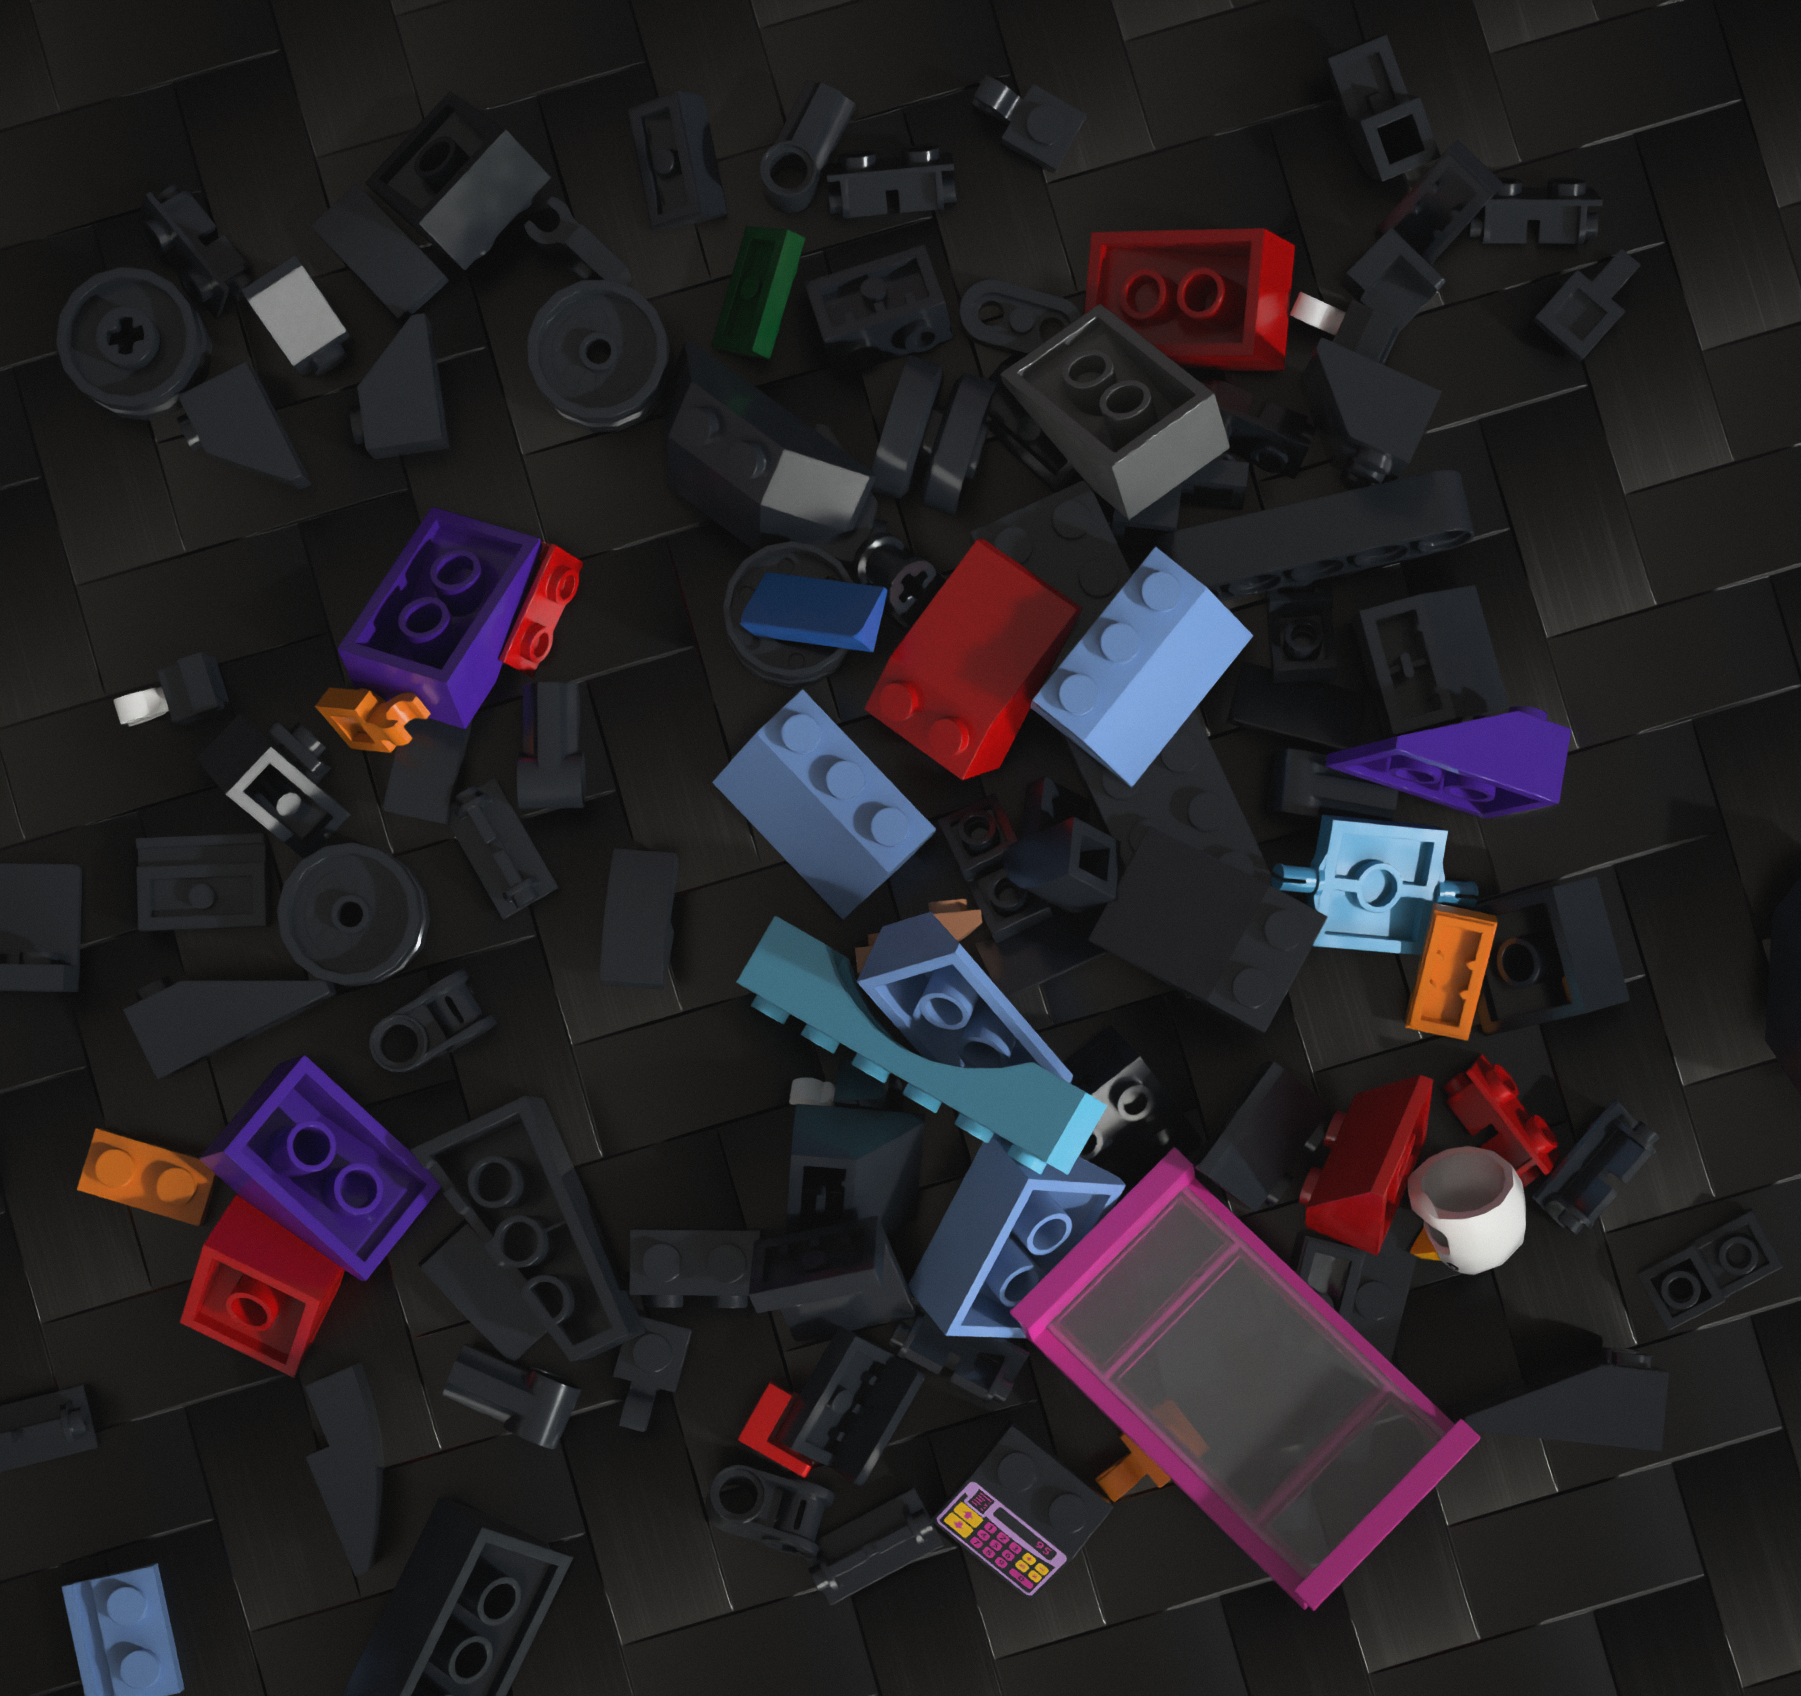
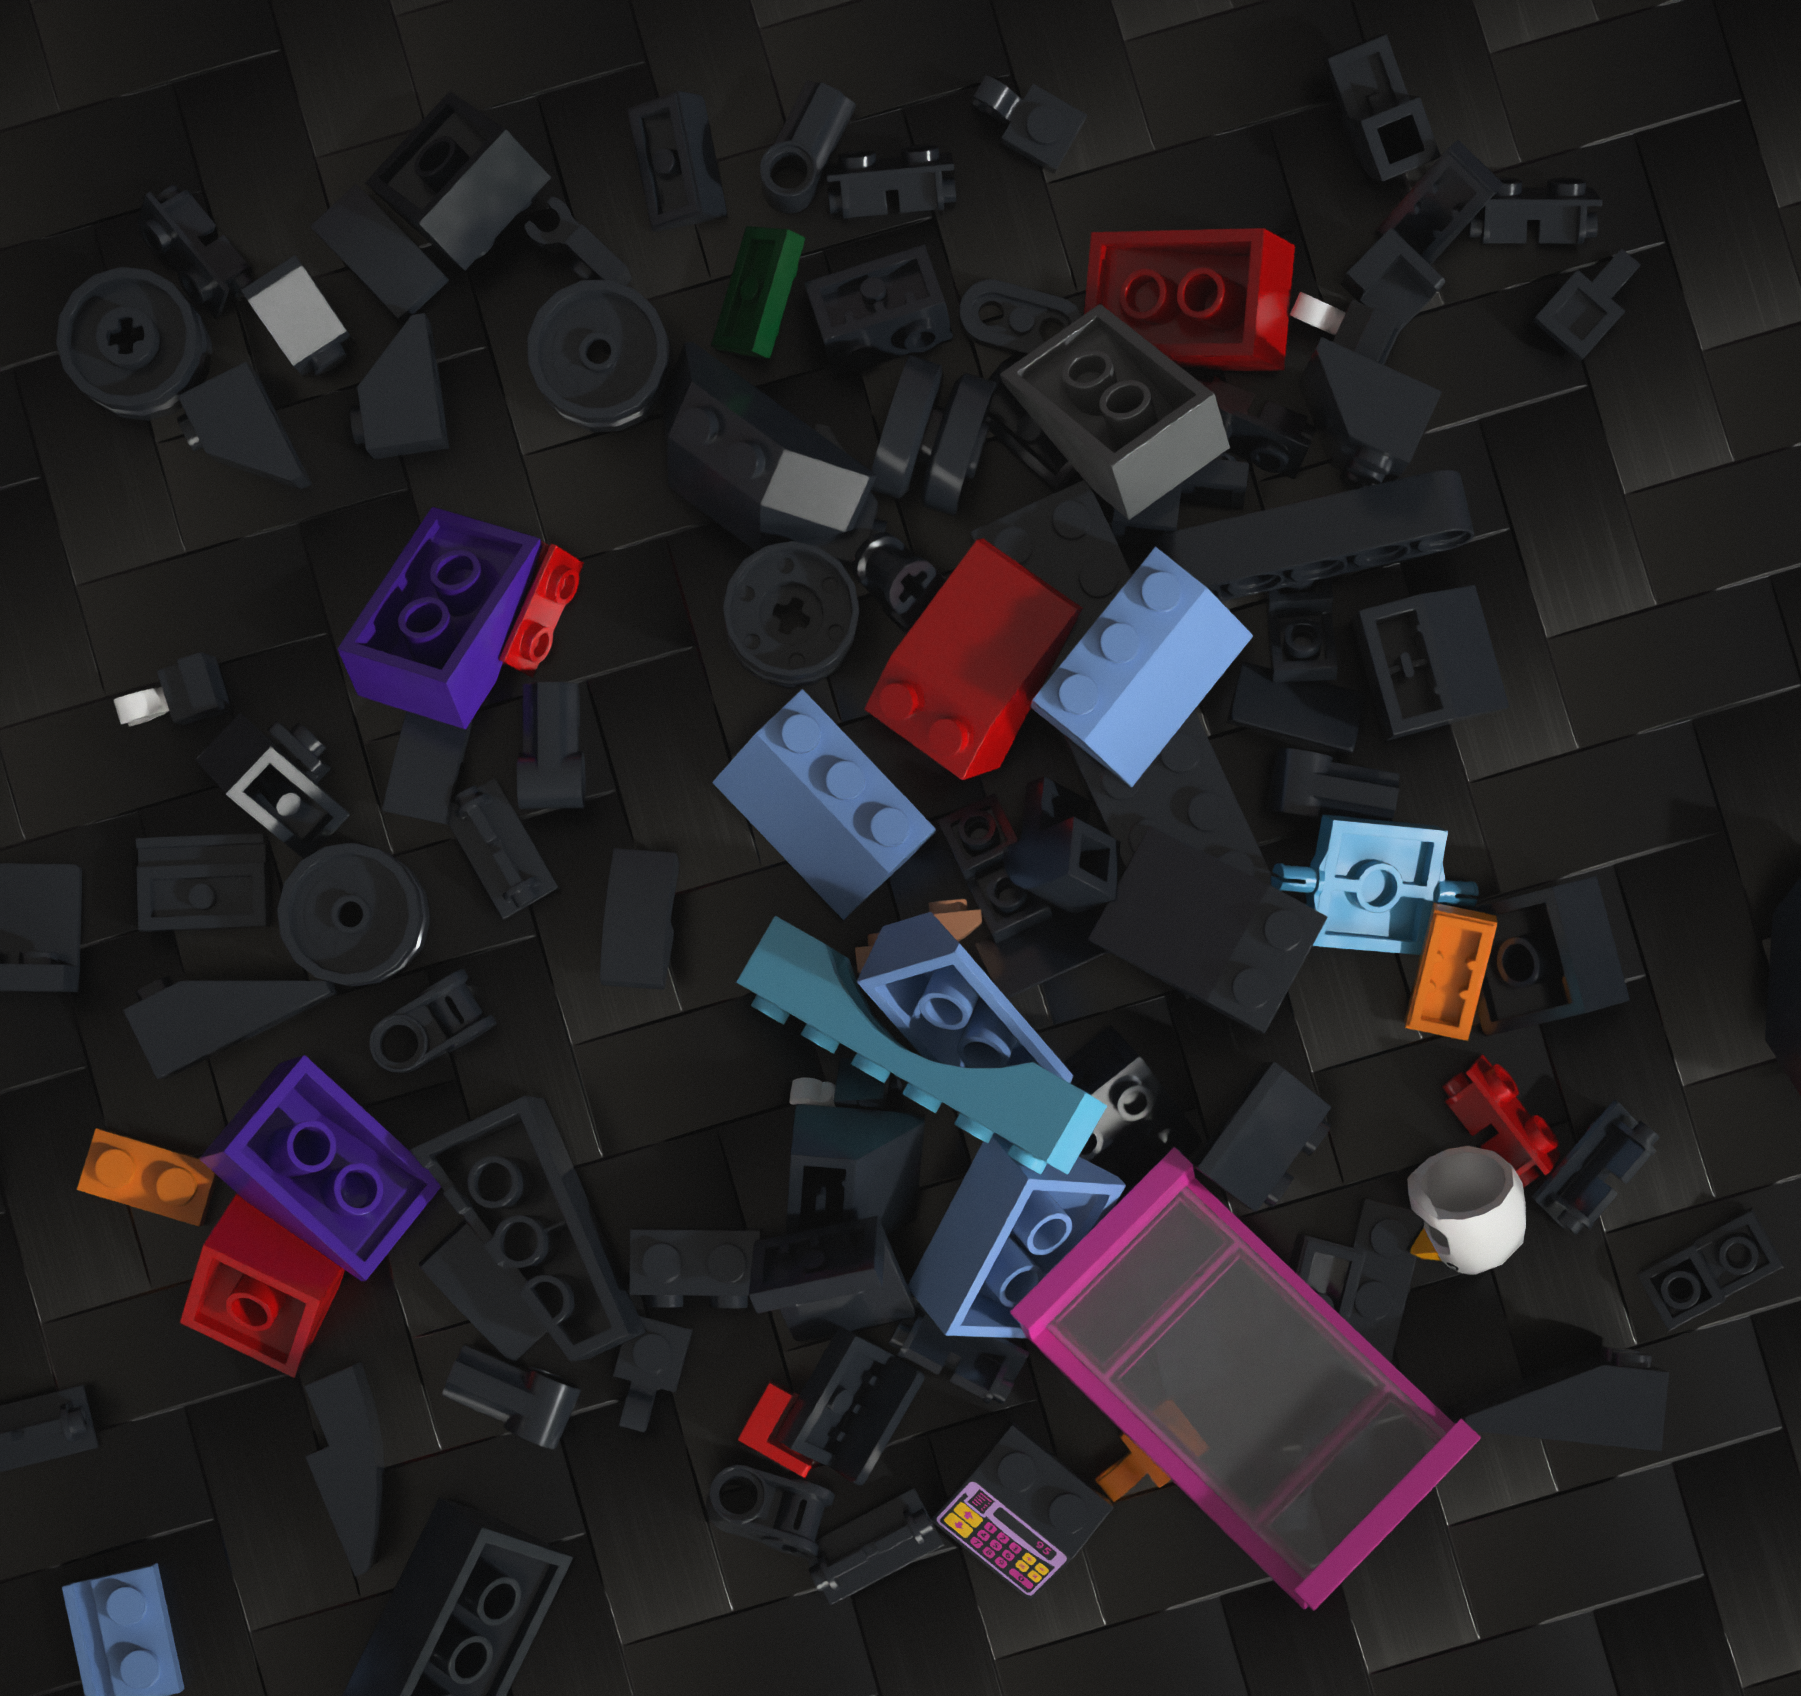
(368, 720): orange plate -> none
(815, 611): blue slope -> none
(1368, 1163): red slope -> none
(1471, 766): dark purple slope -> none

